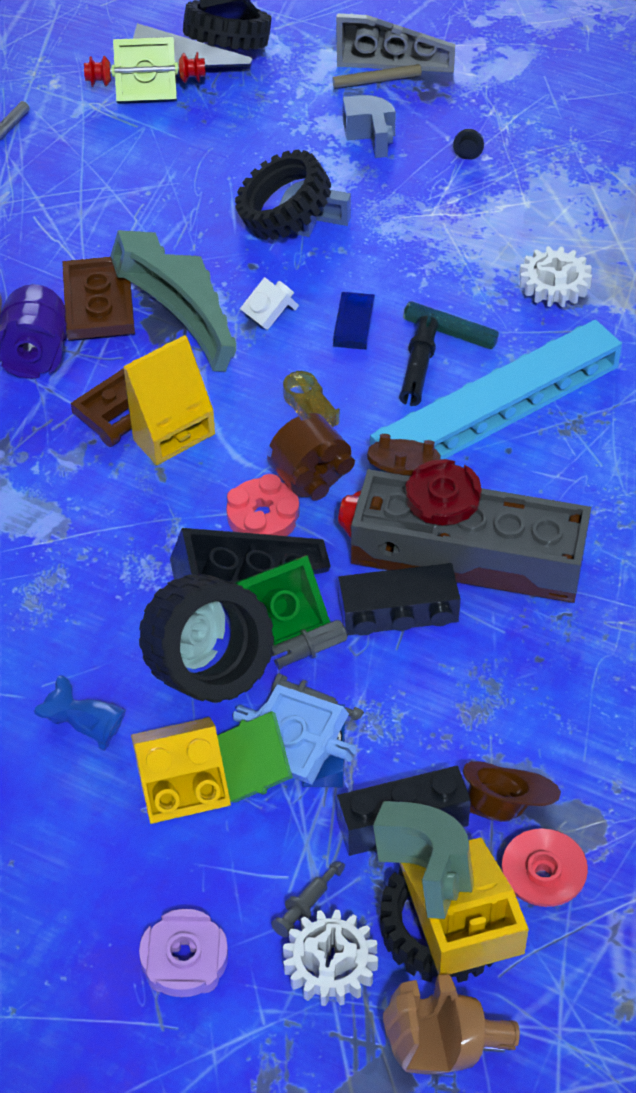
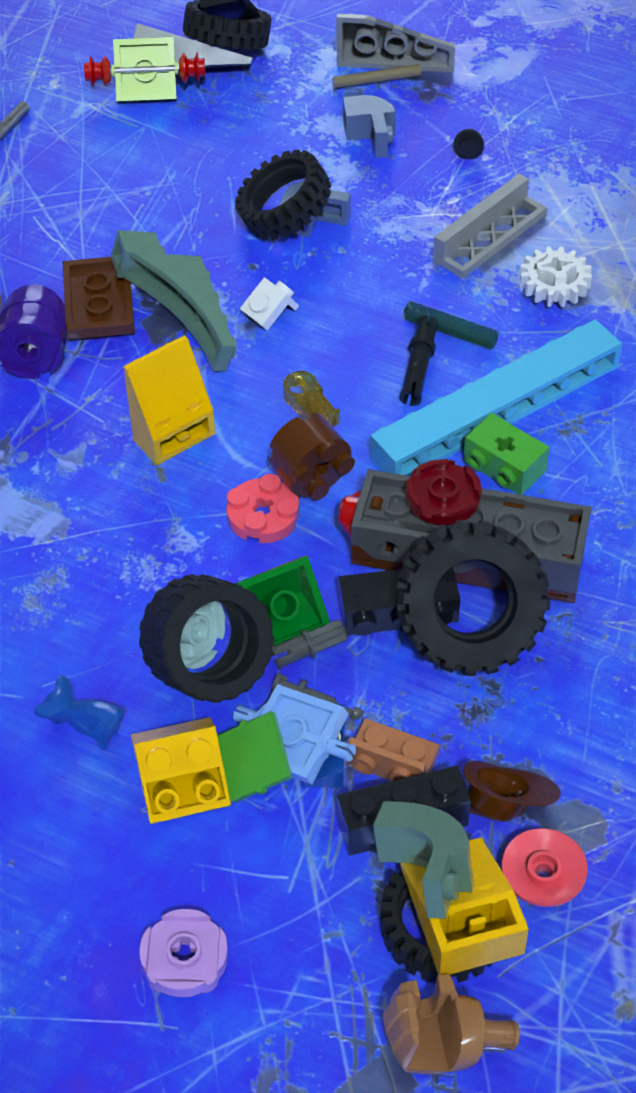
(102, 405): reddish brown plate -> none
(241, 555): black wedge -> none
(300, 906): dark grey piece -> none
(349, 965): white gear -> none
(354, 320): clear blue tile -> none
(391, 752): none -> nougat bracket
(401, 455): reddish brown piece -> none
(480, 225): none -> light grey fence
(501, 640): none -> black tyre
(506, 454): none -> bright green brick

